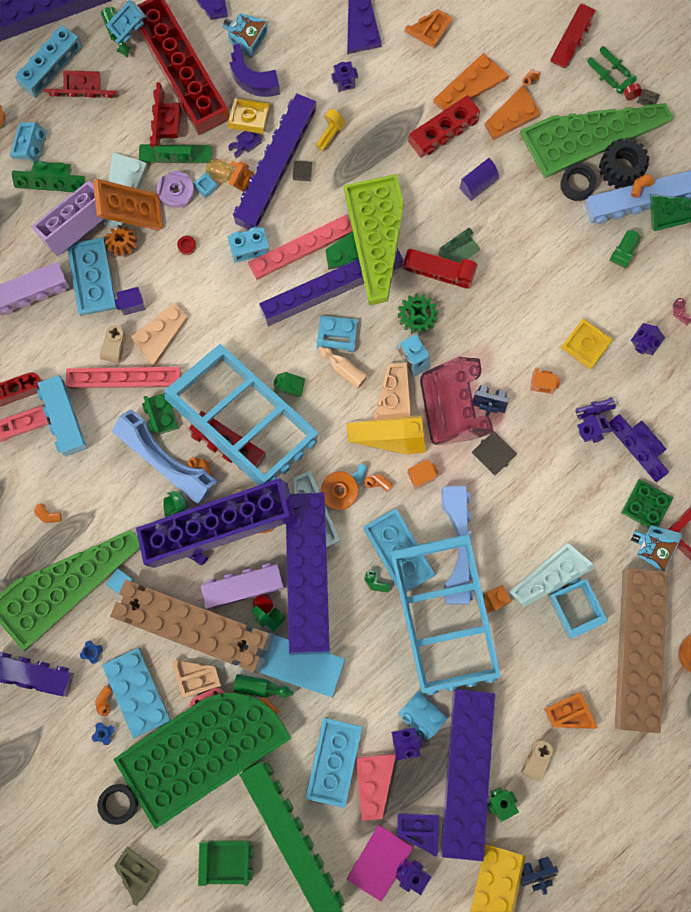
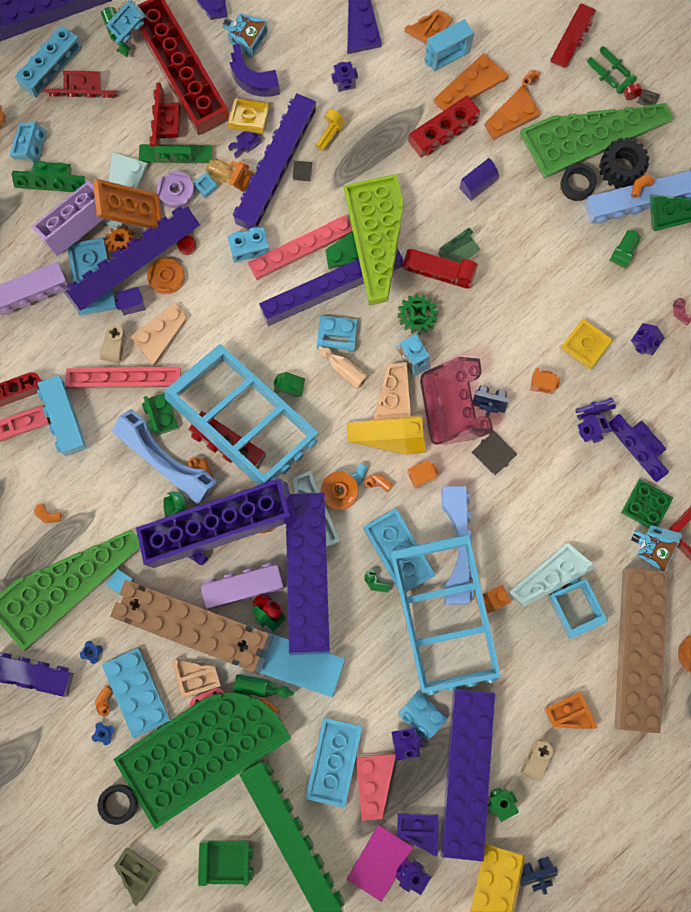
(132, 258): none -> dark purple brick
(165, 276): none -> orange tile
(273, 609): none -> red tile
(448, 45): none -> medium azure window

